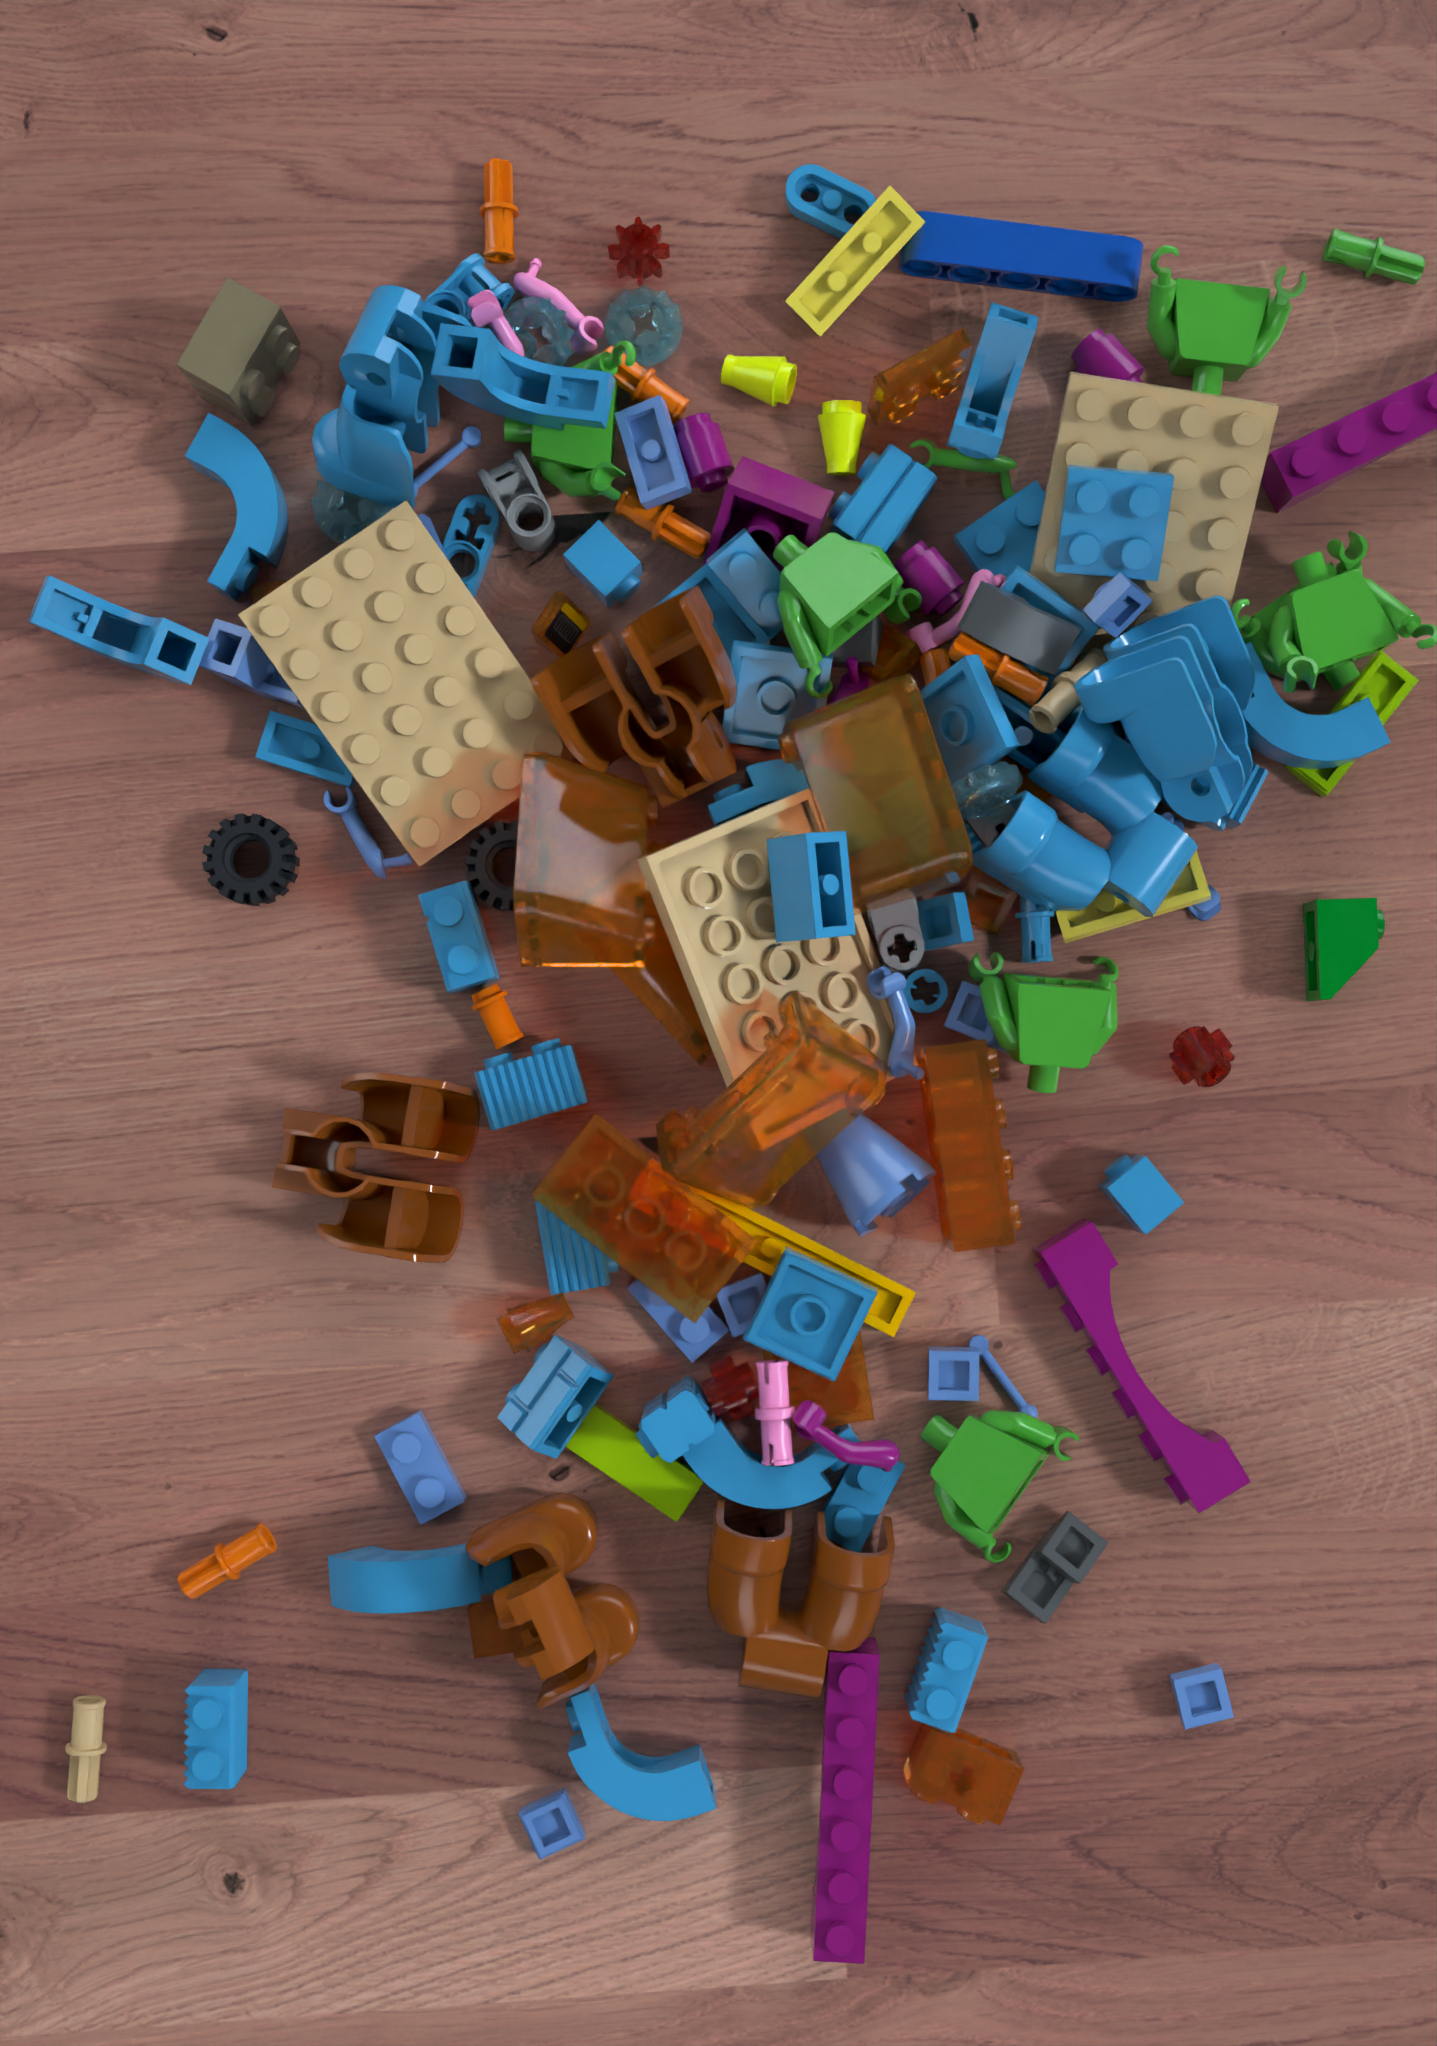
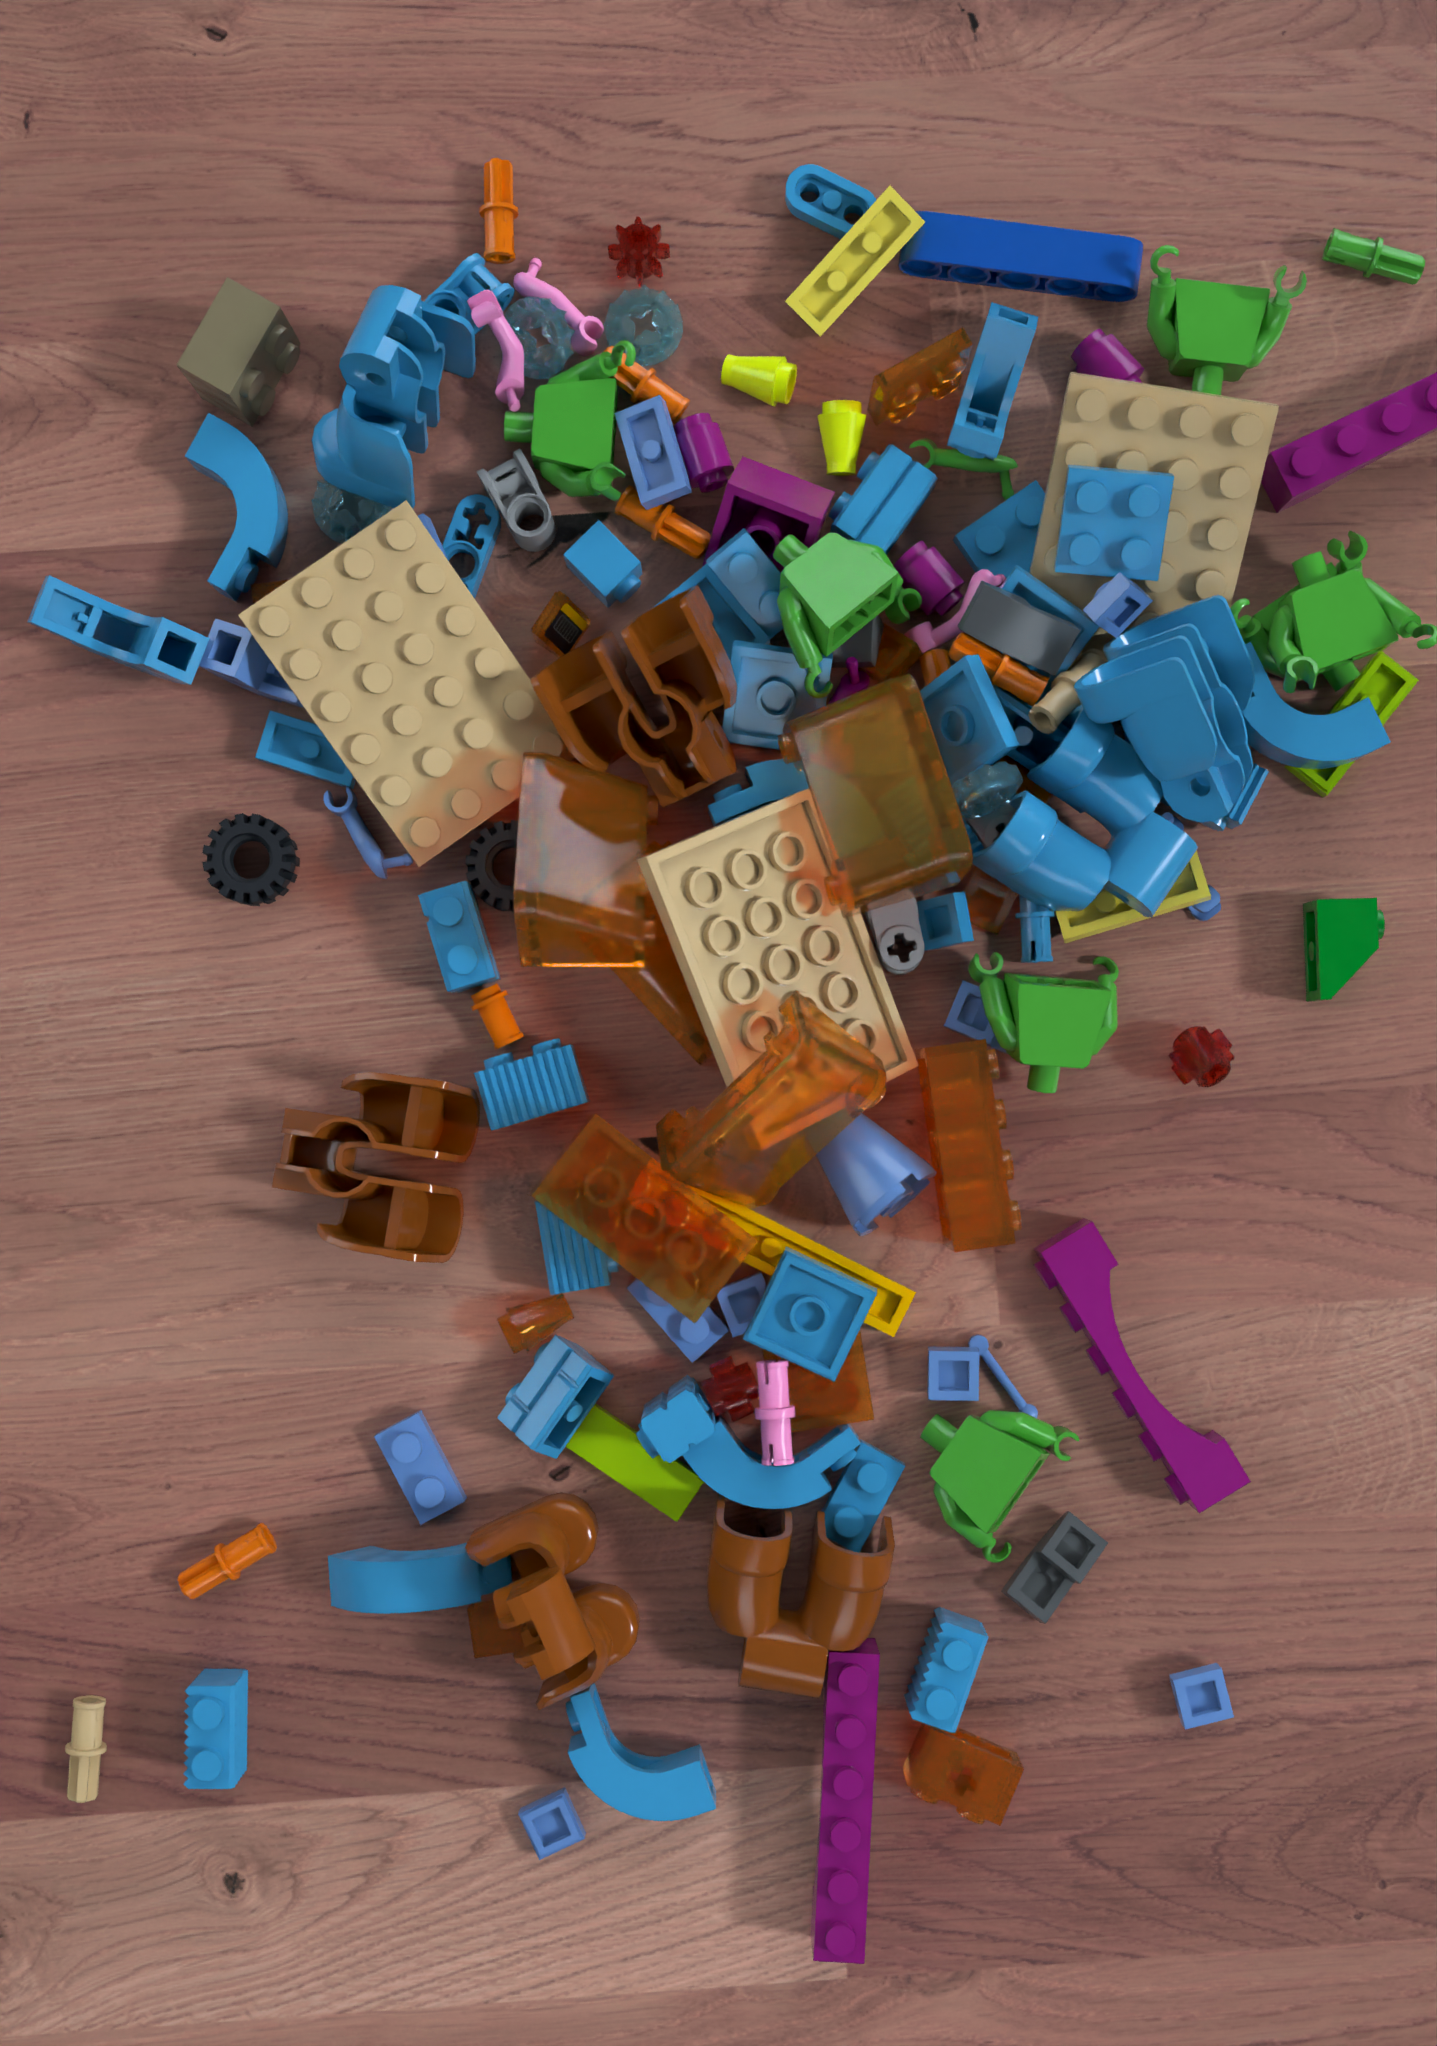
(470, 439): medium blue hinge -> none
(493, 378): dark azure arch -> none
(811, 886): dark azure brick -> none
(873, 1453): magenta piece -> none
(882, 985): medium blue piece -> none
(930, 976): dark azure bush -> none
(1139, 1192): dark azure brick -> none

